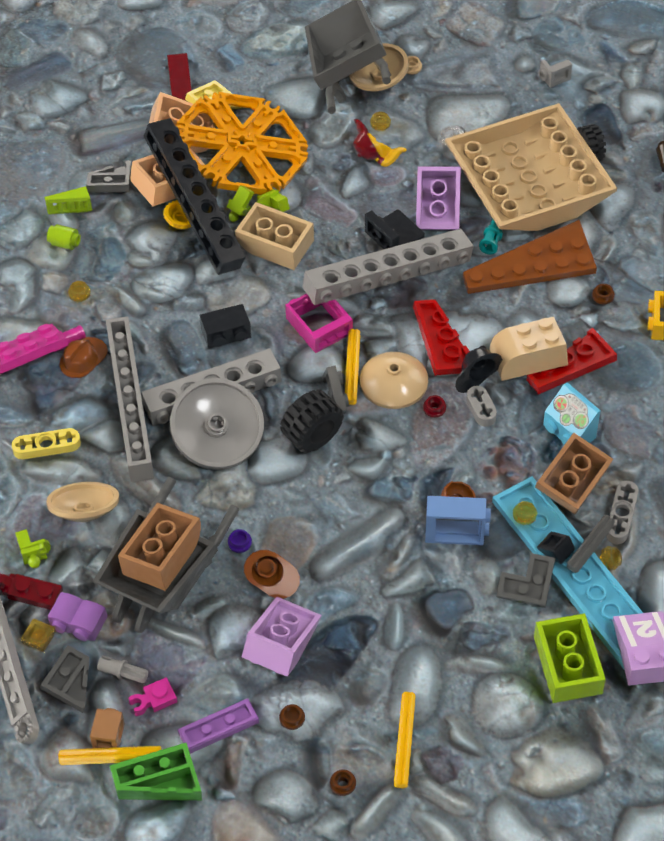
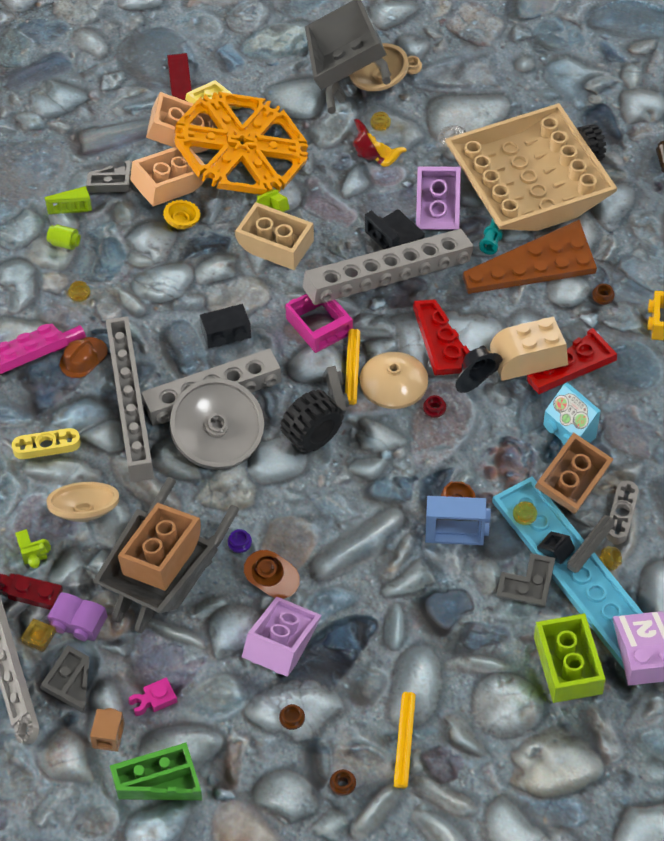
(103, 755): yellow axle -> none
(122, 669): light grey axle -> none
(194, 196): black brick -> none
(218, 725): medium lavender tile -> none
(239, 203): lime piece -> none
(486, 404): light grey beam -> none
(555, 74): light grey bracket -> none

